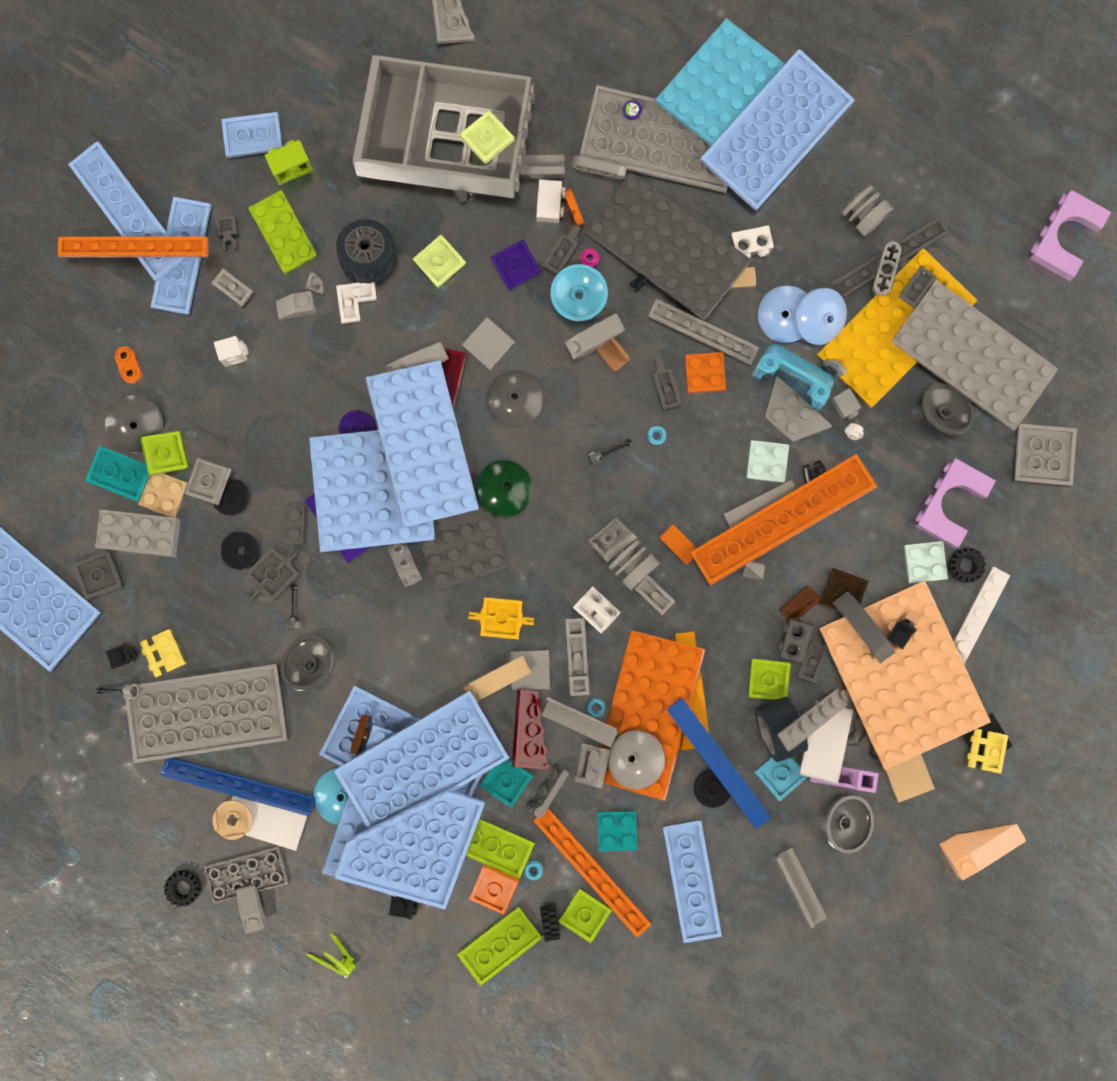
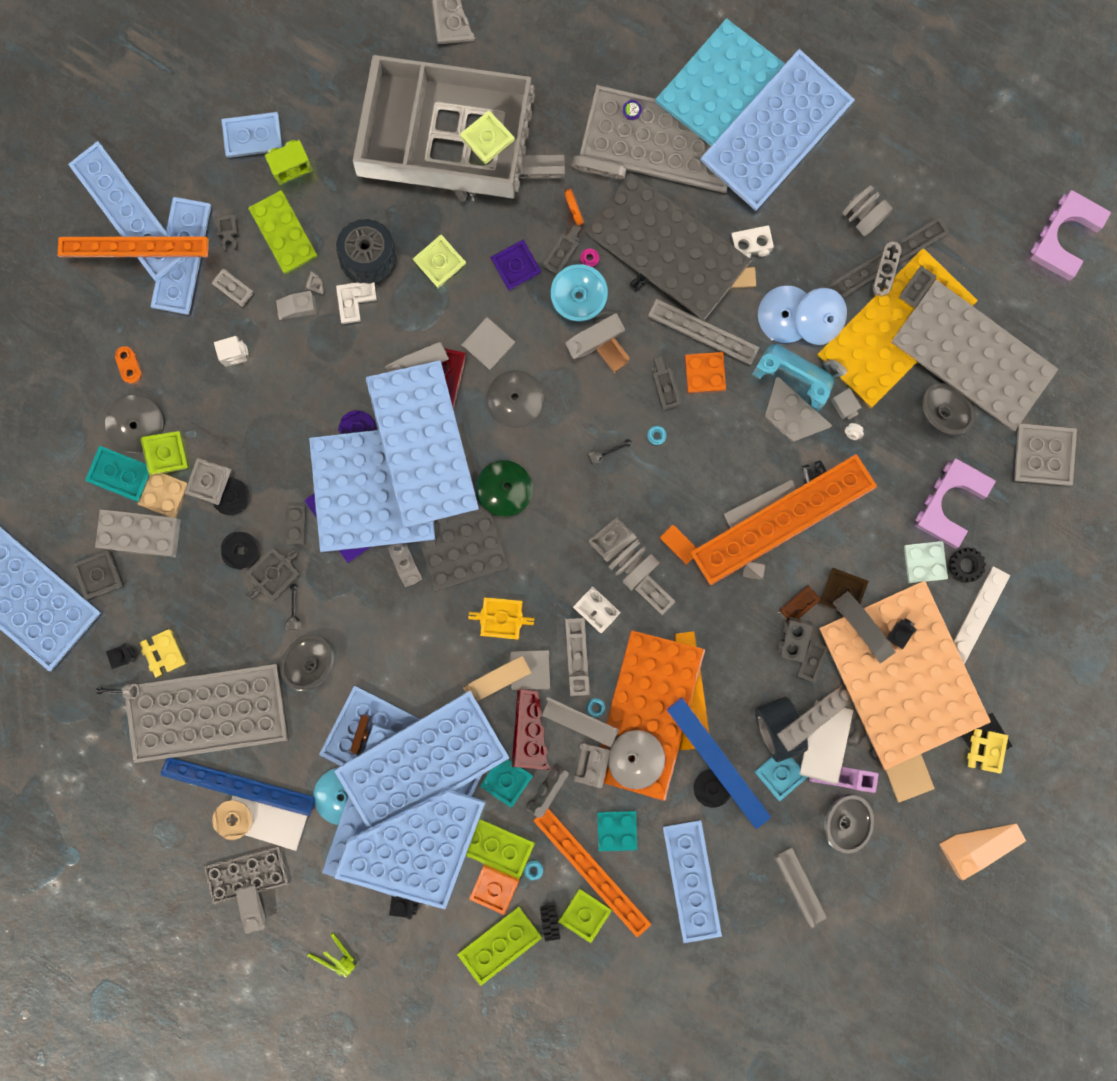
(170, 891): black tyre -> none
(549, 201): white brick -> none
(767, 461): light aqua plate -> none
(768, 679): lime plate -> none

